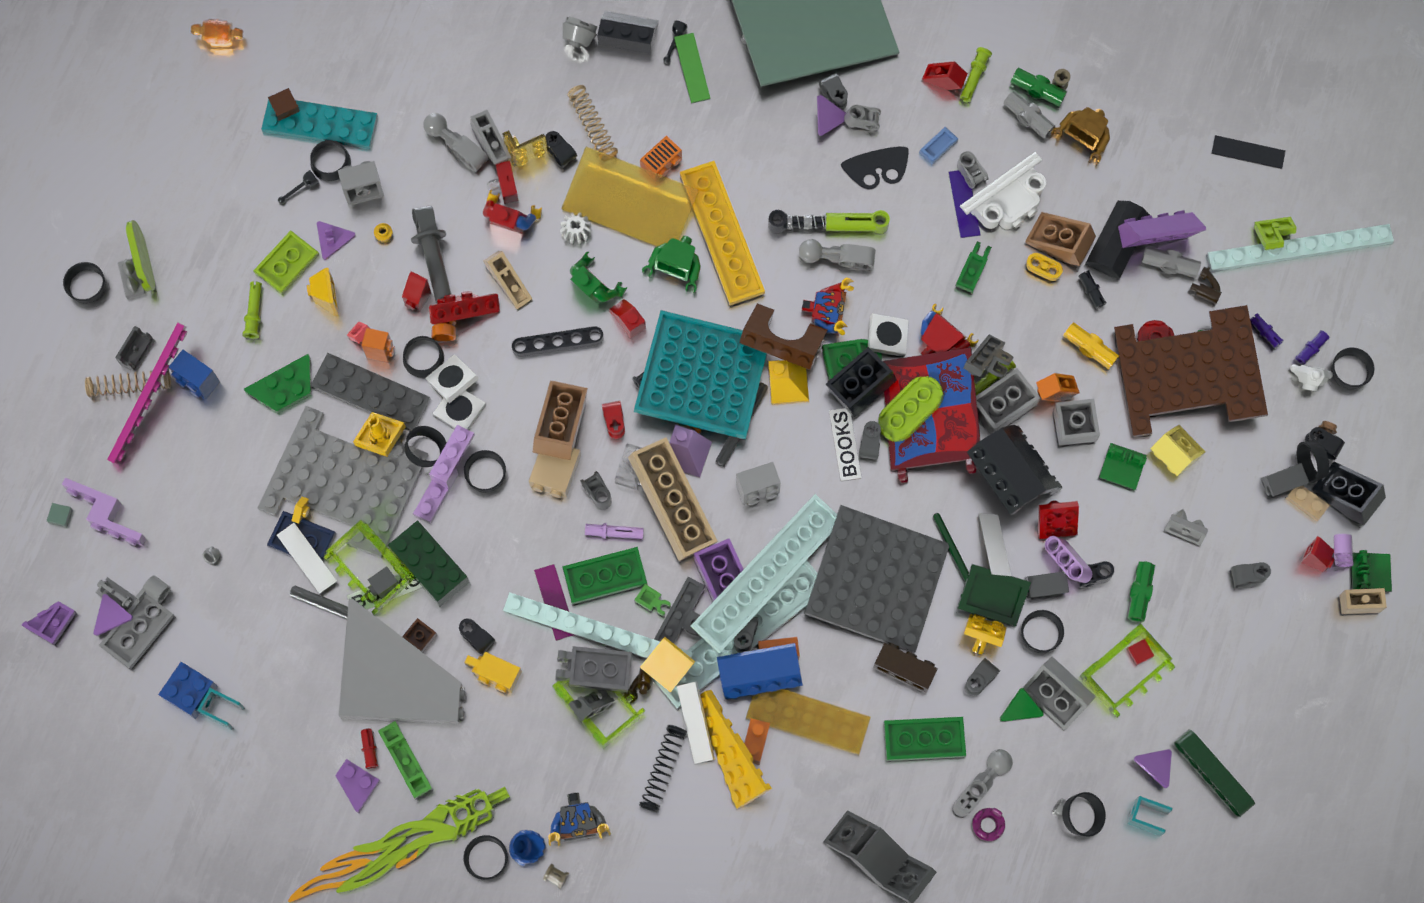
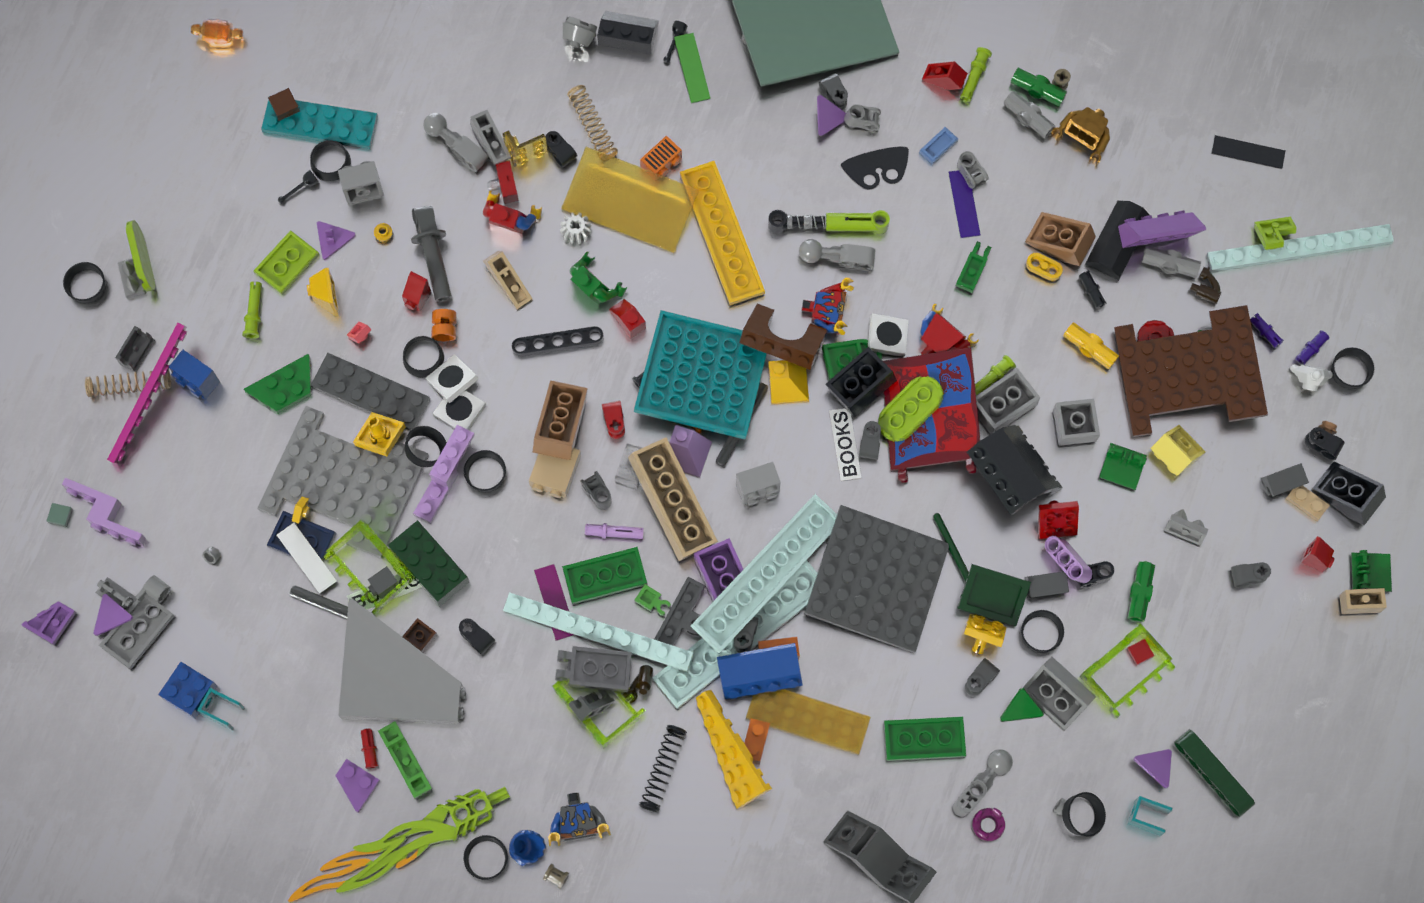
(378, 345): orange brick -> none
(463, 306): red bracket -> none
(494, 671): yellow hinge -> none
(667, 664): yellow tile -> none
(676, 259): green torso -> none
(695, 722): white tile -> none
(905, 667): dark brown brick -> none
(988, 356): dark grey plate -> none
(994, 544): white sticker -> none
(1009, 197): white brick -> none
(1057, 387): orange brick -> none
(1304, 457): black tyre -> none
(1343, 550): lavender beam -> none

